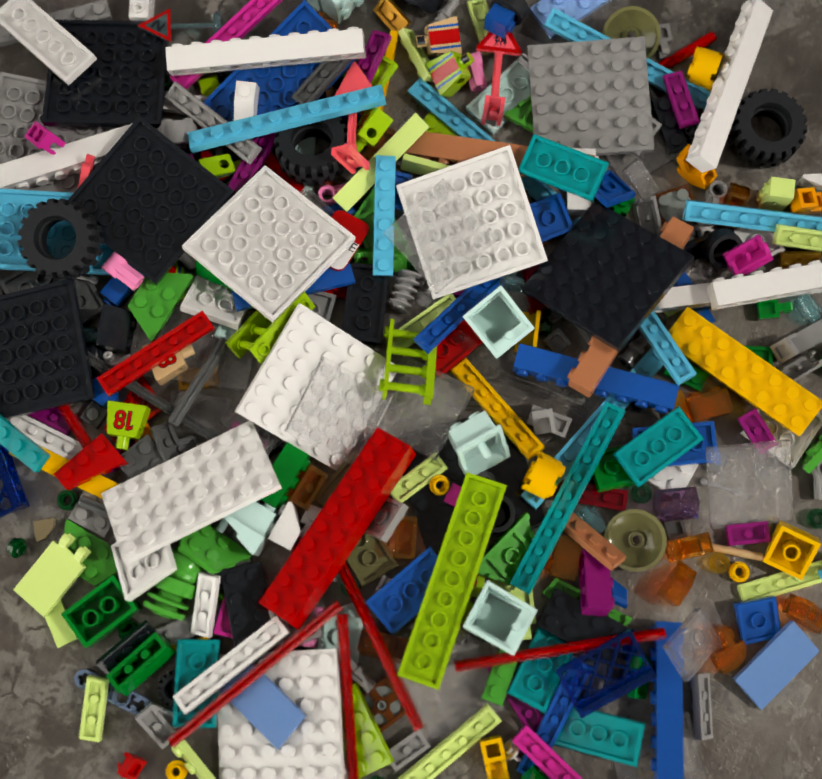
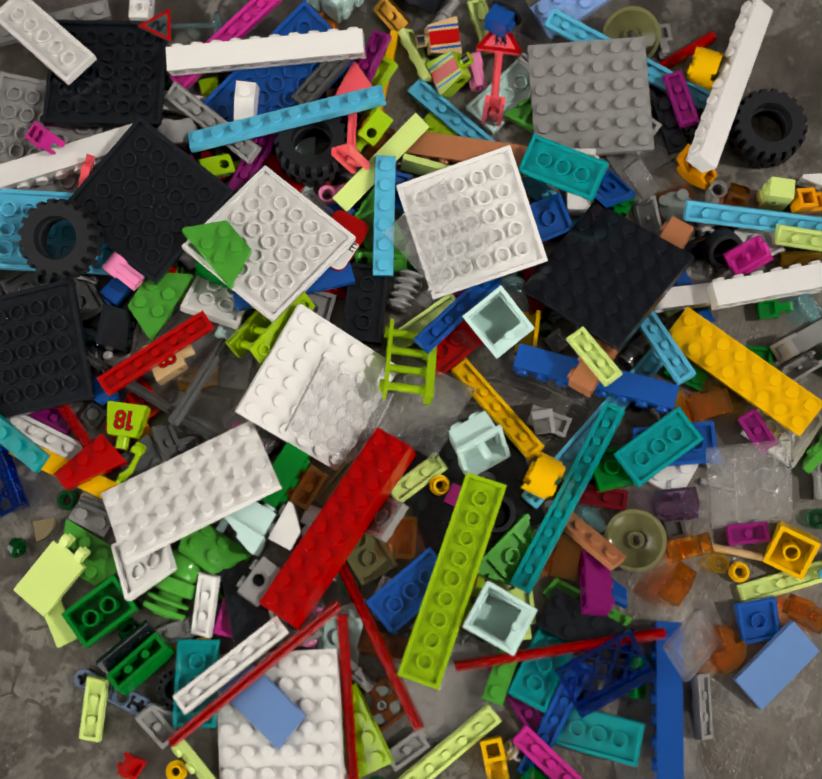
(139, 449): none -> lime piece
(220, 248): none -> bright green wing
(248, 589): none -> light grey brick
(594, 356): none -> yellowish green tile
(639, 499): clear green plate -> none

